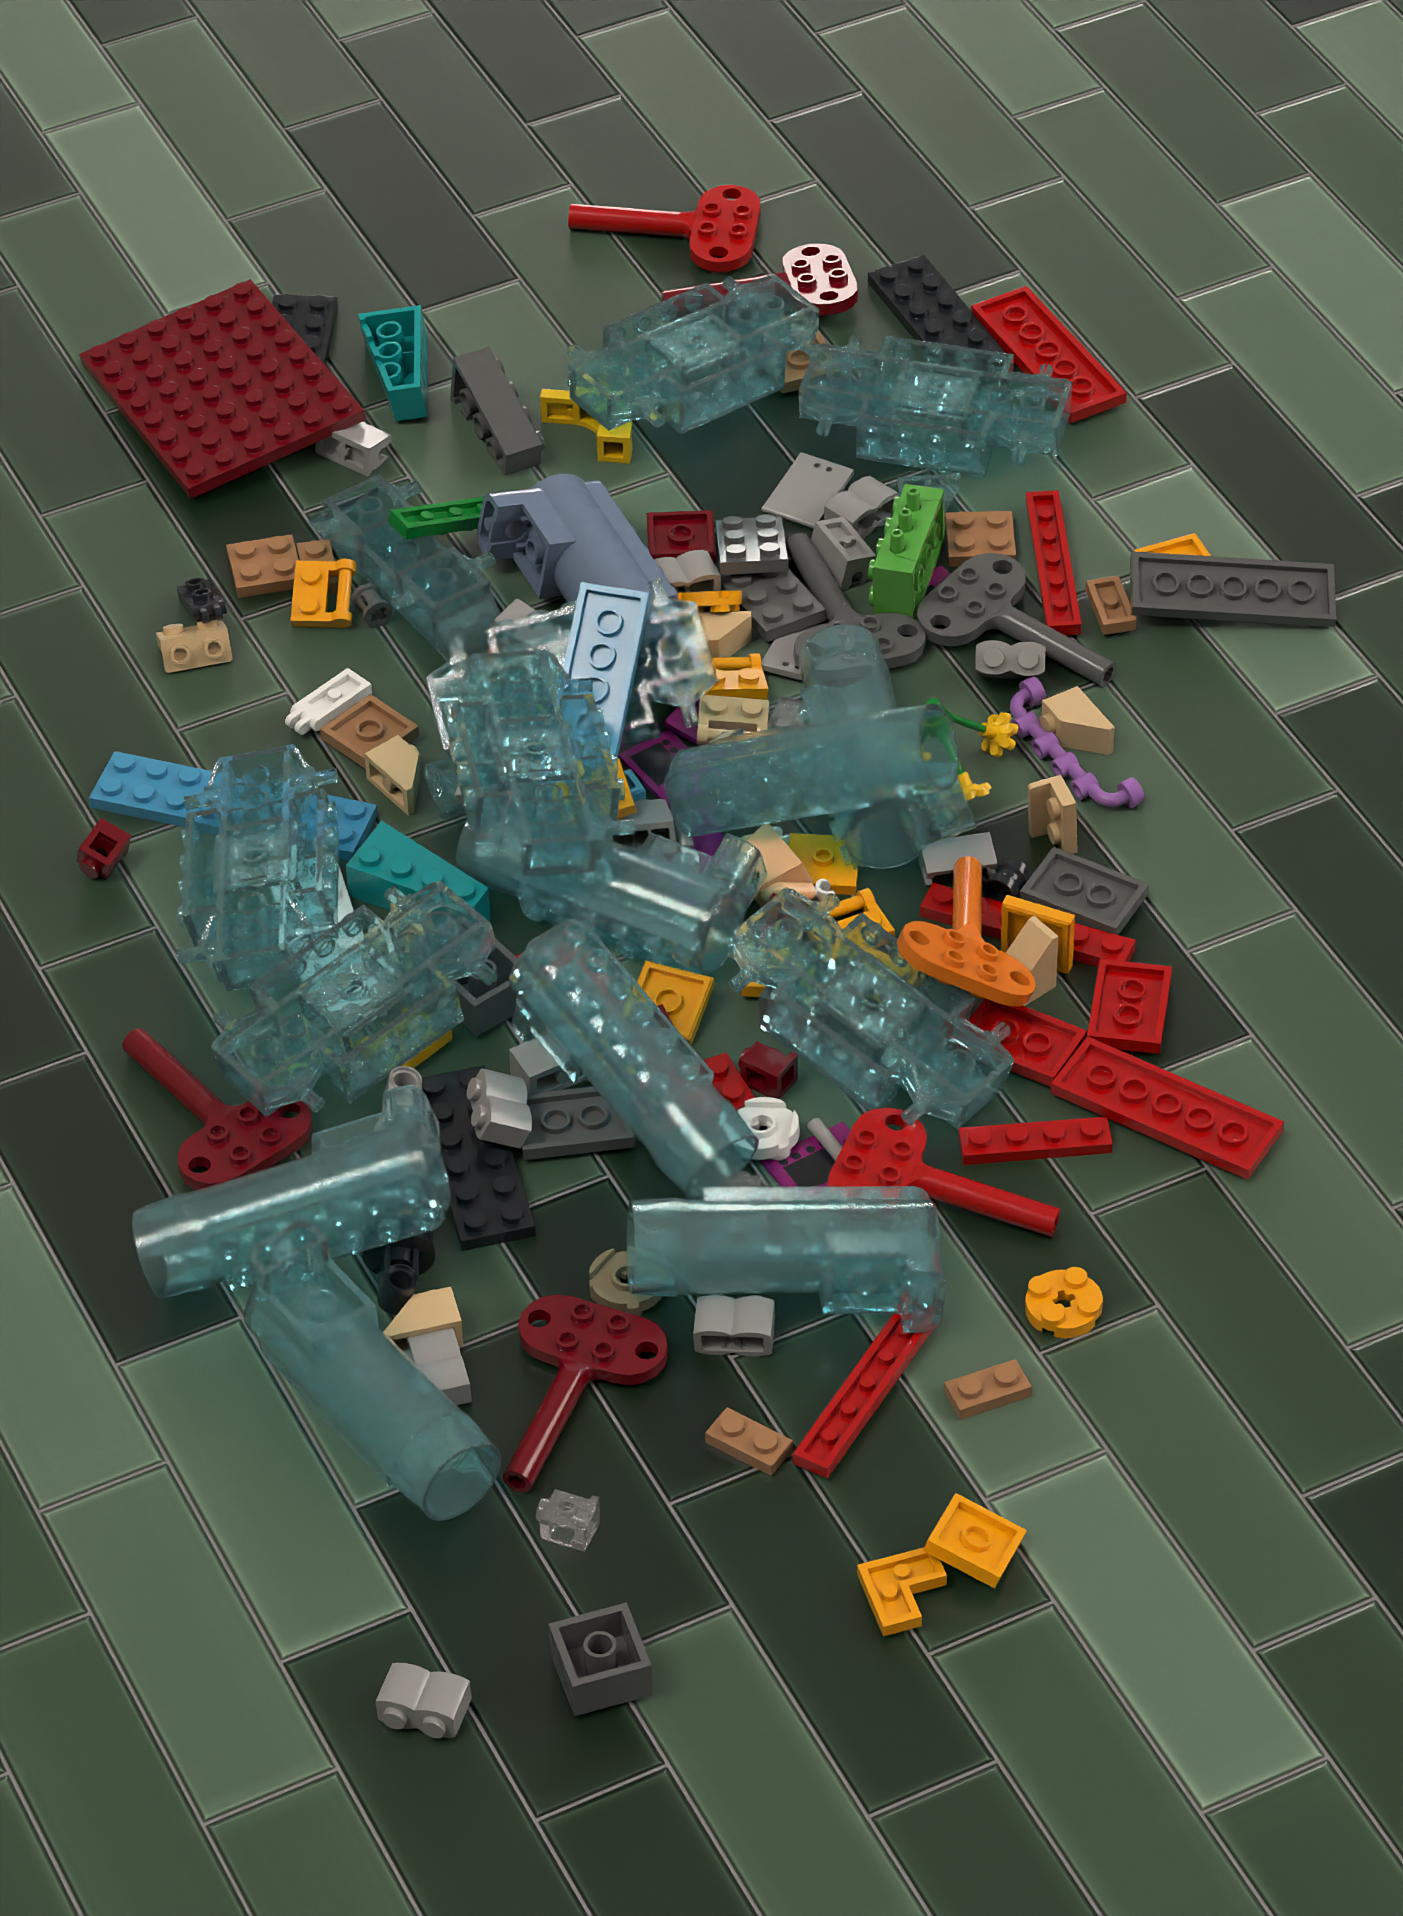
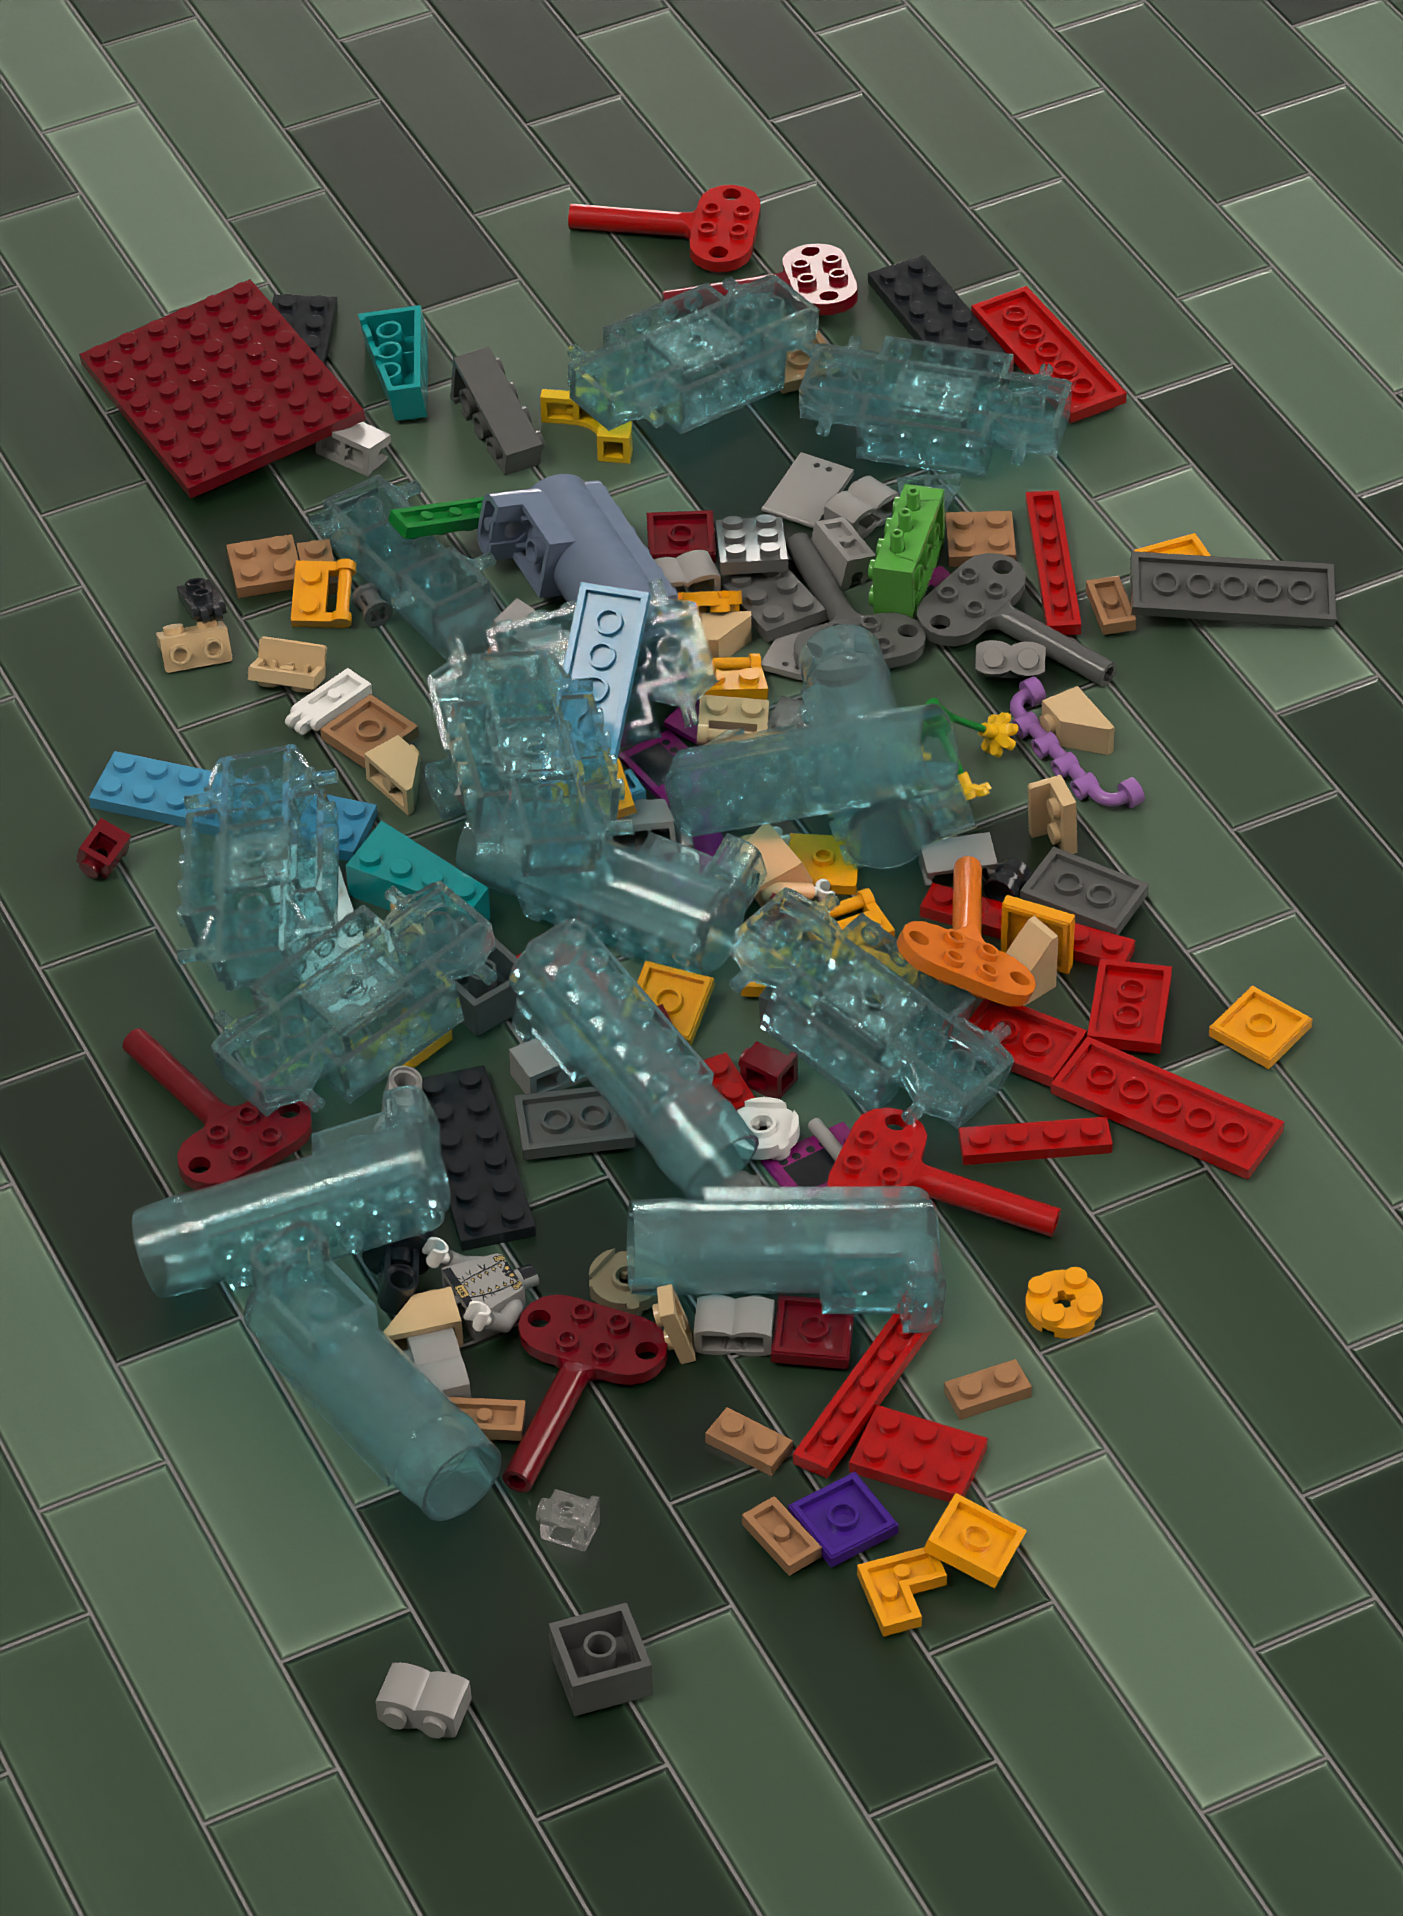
(289, 664): none -> tan bracket
(484, 1287): none -> light grey torso
(495, 1417): none -> medium nougat plate
(500, 1108): light grey brick -> none
(677, 1329): none -> tan plate
(781, 1535): none -> medium nougat plate
(808, 1336): none -> dark red plate
(844, 1518): none -> dark purple plate
(918, 1454): none -> red plate
(1260, 1027): none -> light orange plate

